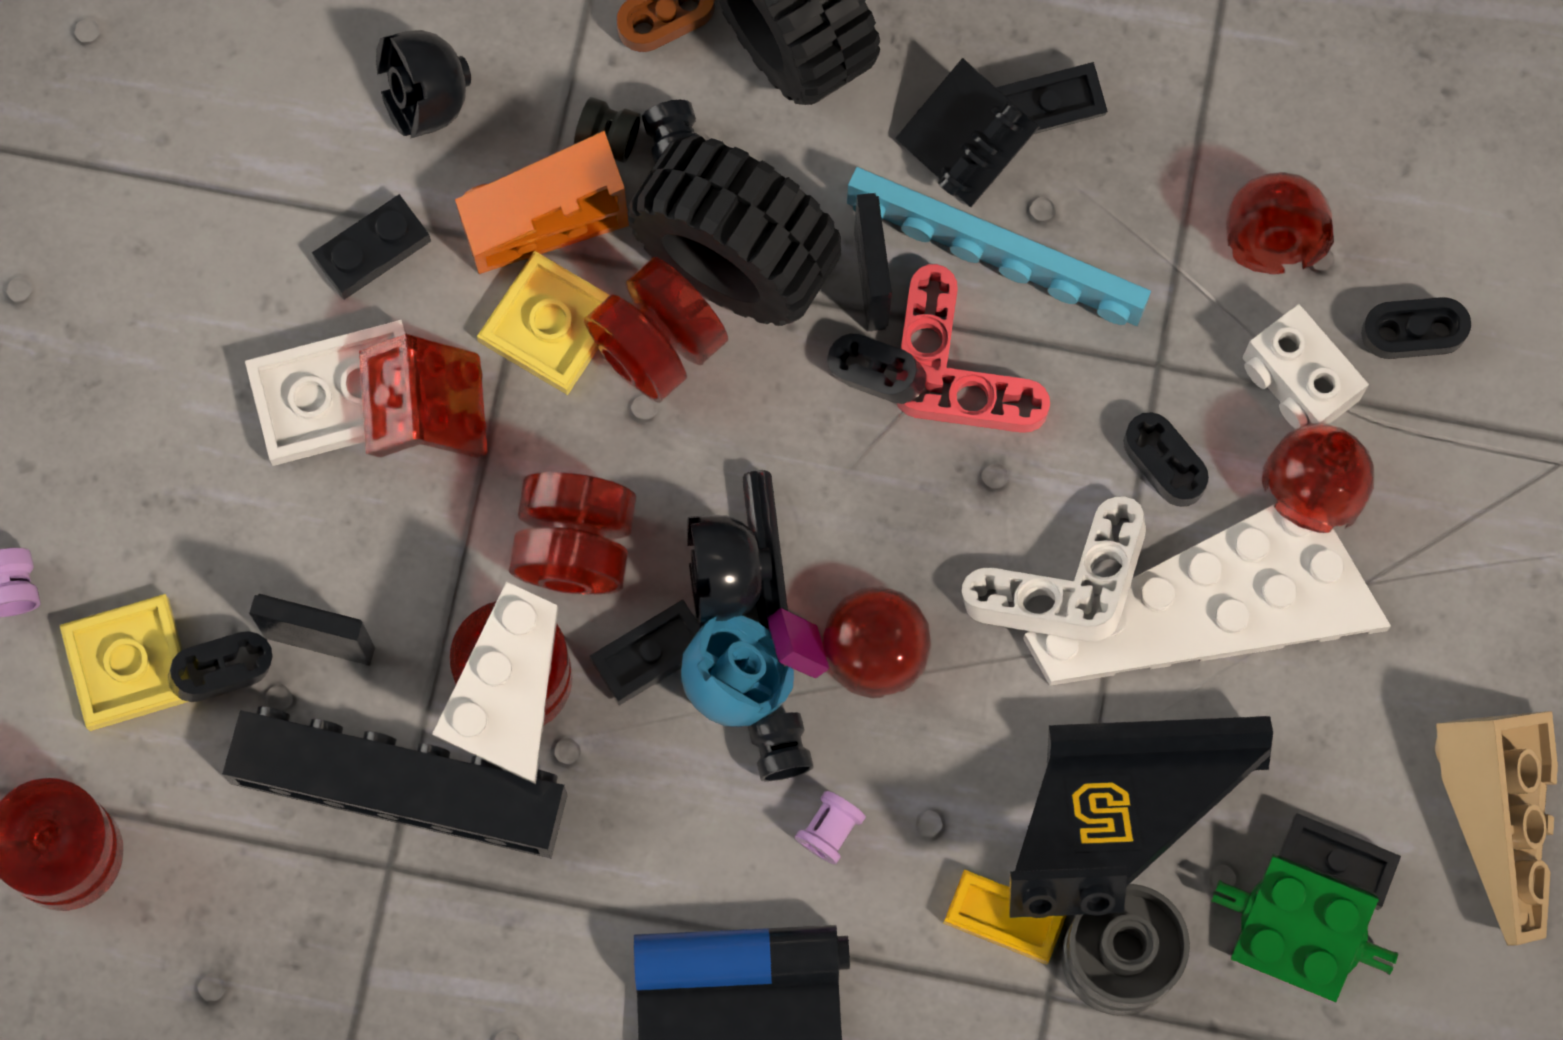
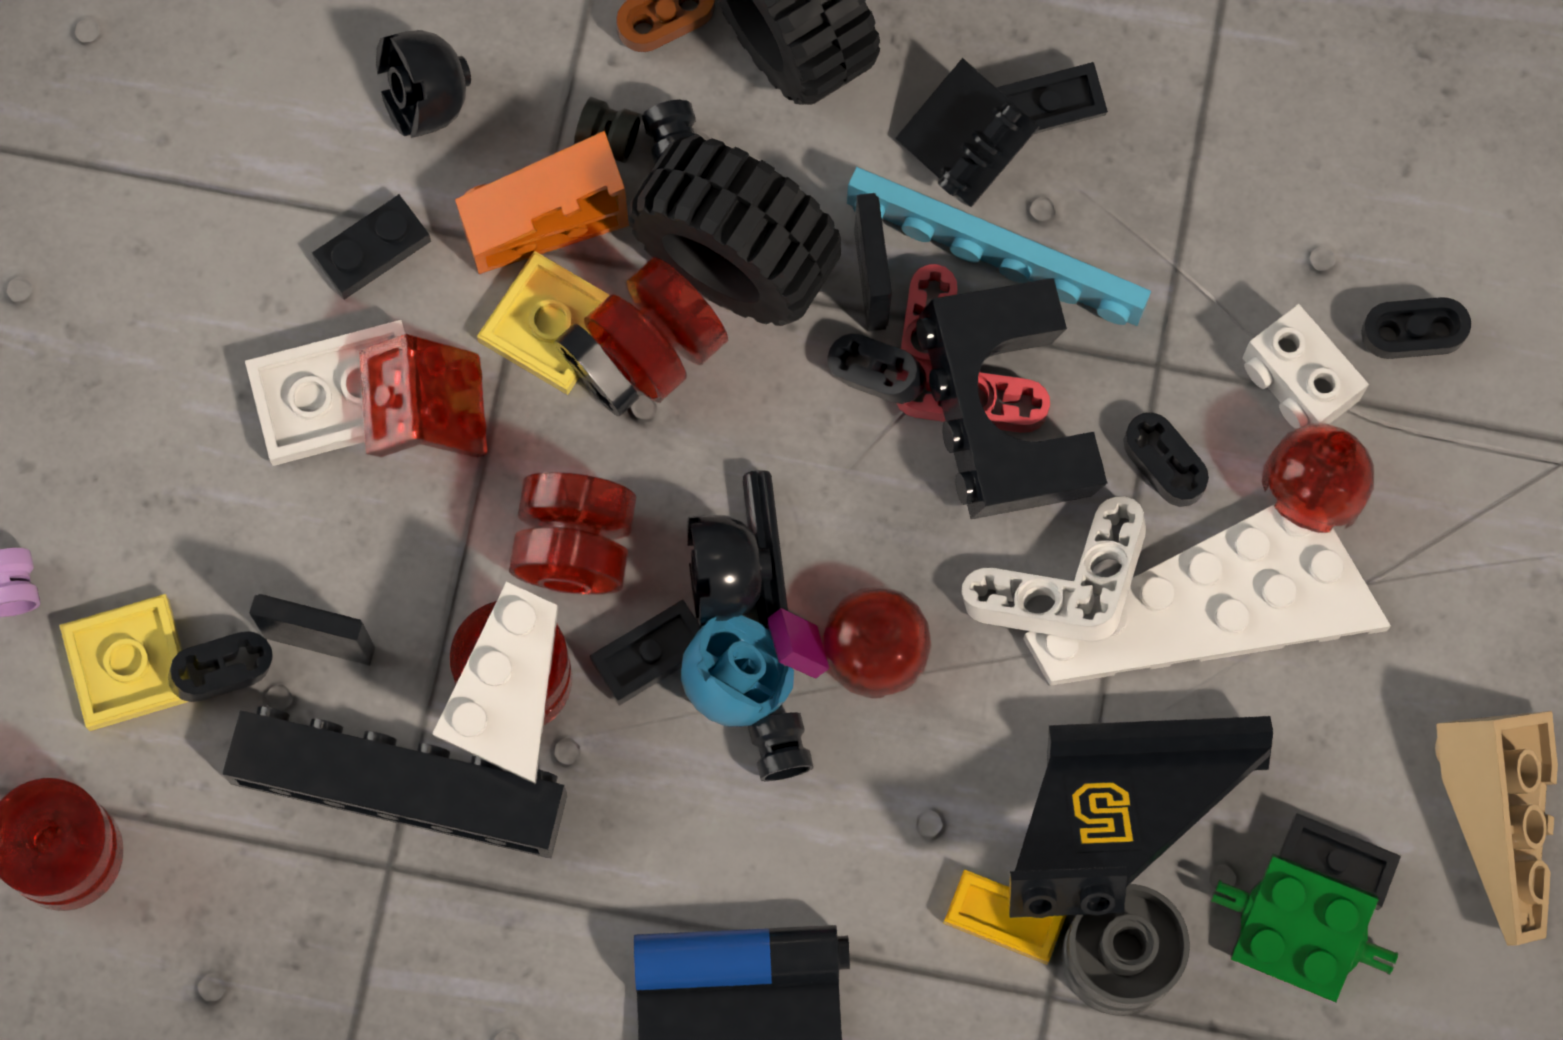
(596, 369): none -> beam
(830, 827): lavender bush -> none
(995, 468): none -> black arch
(1278, 223): clear red cylinder -> none

